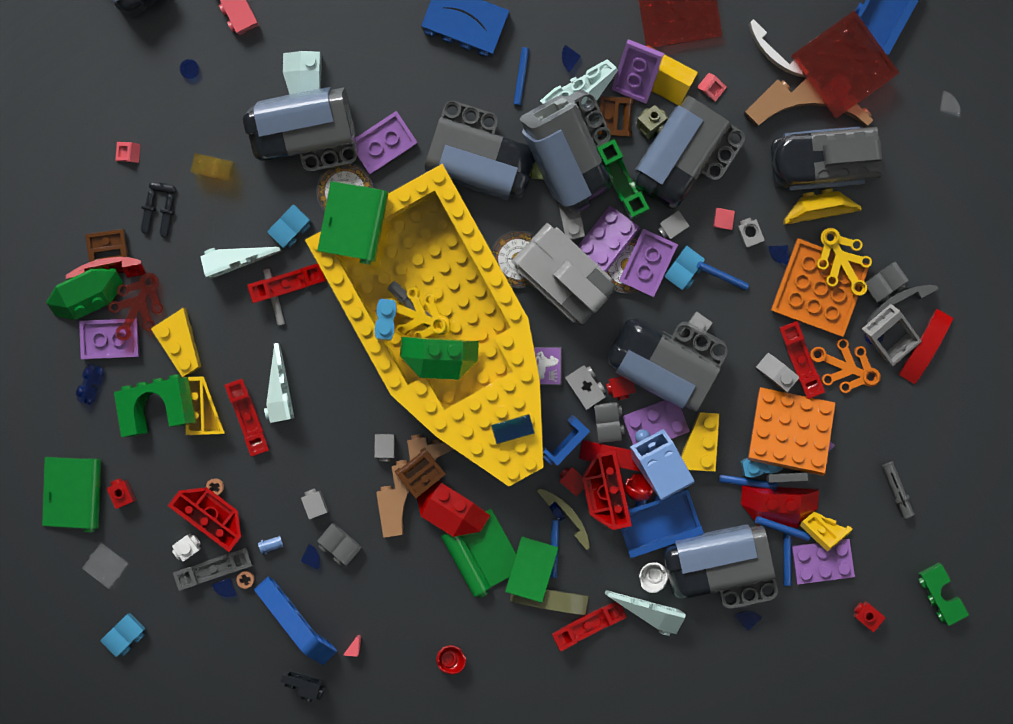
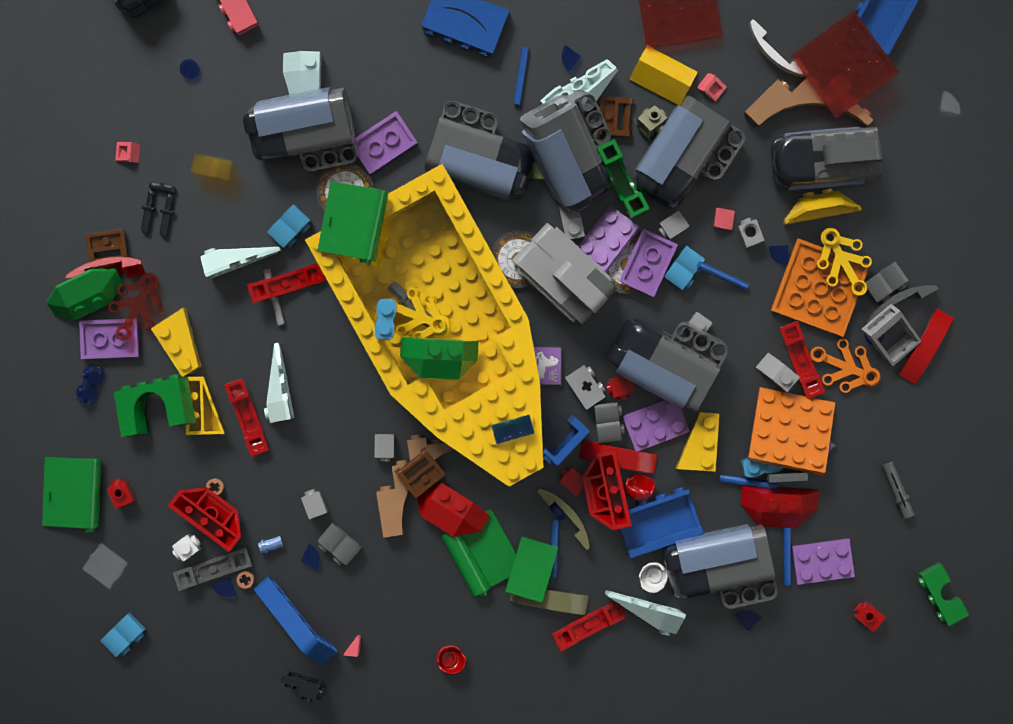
(637, 71): medium lavender plate -> none
(660, 463): medium blue slope -> none
(782, 528): blue bar -> none
(824, 530): yellow wing -> none

